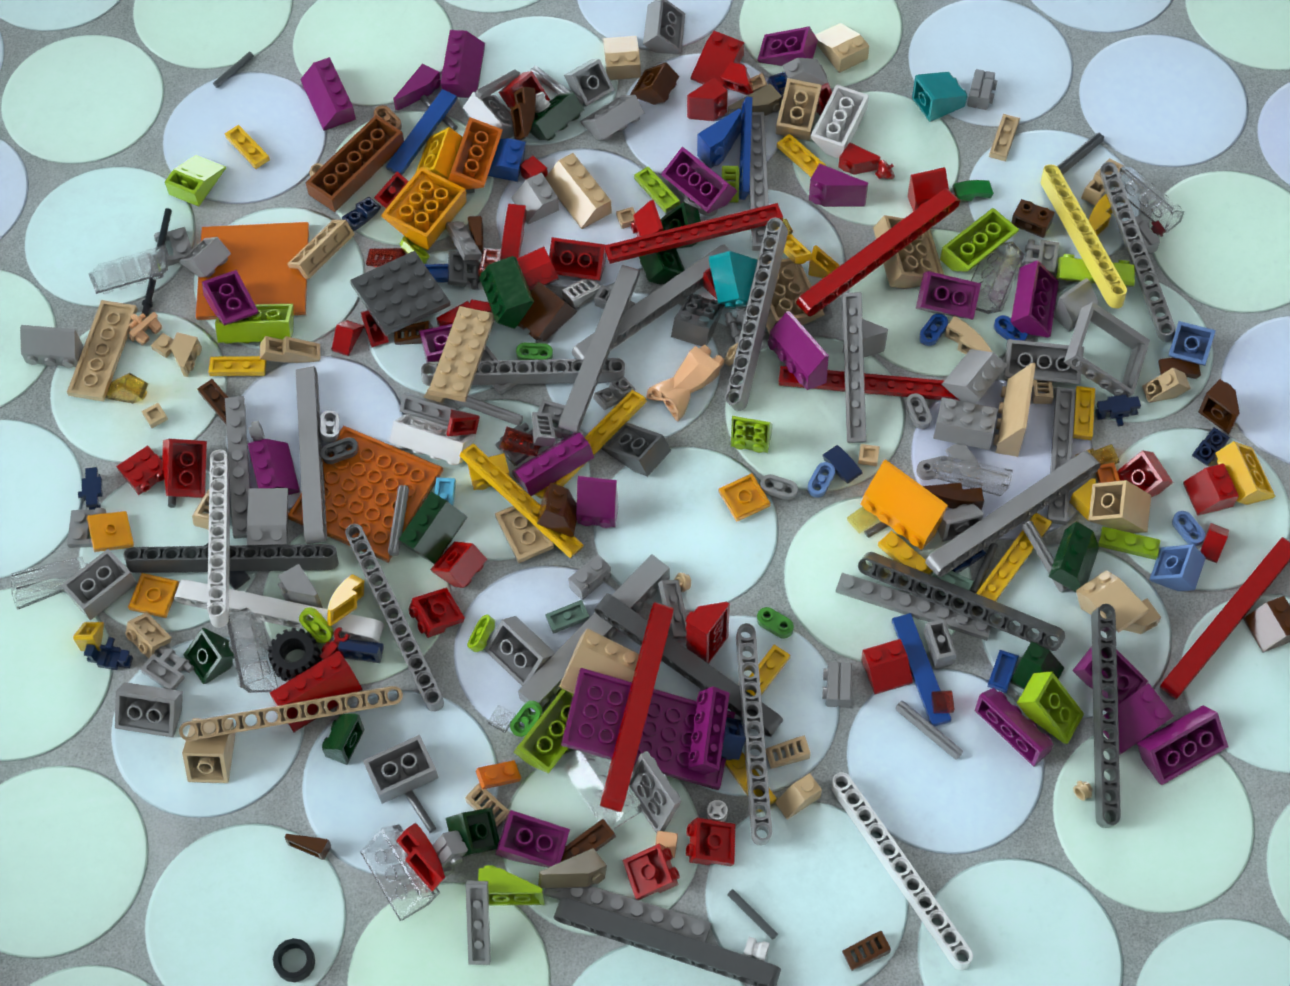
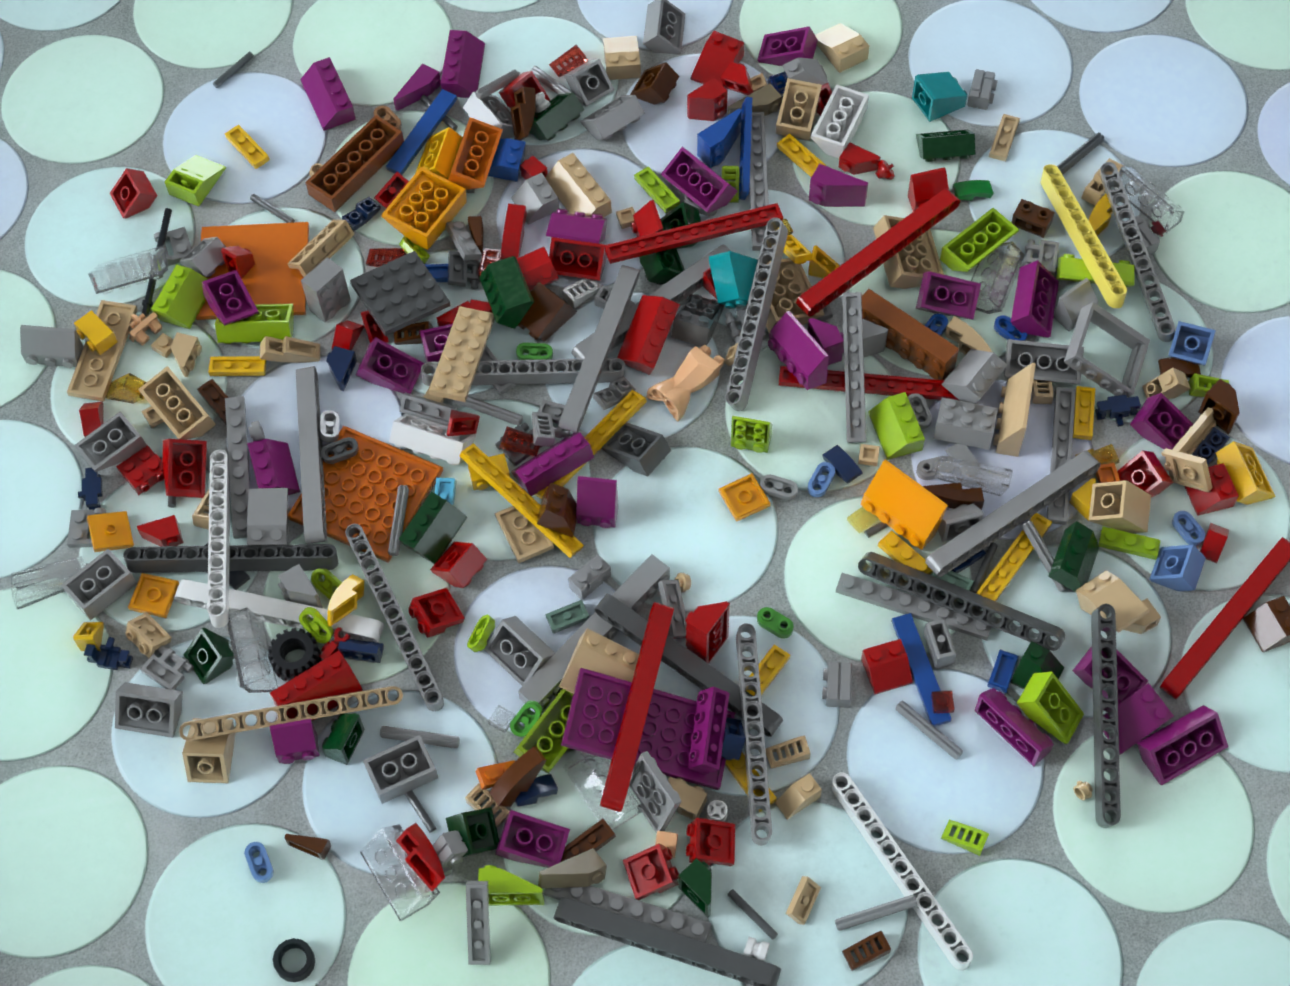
(91, 416): none -> red slope
(95, 332): none -> yellow brick
(110, 443): none -> light grey slope
(133, 193): none -> red slope
(162, 532): none -> red slope
(176, 405): none -> tan slope
(180, 297): none -> lime slope
(238, 259): none -> red slope
(259, 863): none -> medium blue plate
(271, 209): none -> dark grey bar
(295, 741): none -> magenta slope
(326, 289): none -> light grey brick
(327, 586): none -> lime plate
(341, 365): none -> dark blue slope
(389, 367): none -> magenta slope
(427, 737): none -> light grey axle
(518, 777): none -> reddish brown slope
(541, 787): none -> dark blue slope
(570, 54): none -> clear red slope
(577, 226): none -> magenta slope
(648, 333): none -> red slope
(692, 798): none -> tan slope
(696, 885): none -> dark green slope
(803, 900): none -> tan plate
(828, 338): none -> magenta slope
(876, 912): none -> light grey axle
(897, 426): none -> lime slope
(910, 337): none -> dark orange brick
(946, 145): none -> dark green slope
(974, 832): none -> lime slope
(1161, 422): none -> magenta slope
(1183, 466): none -> tan bracket
(1197, 384): none -> lime slope

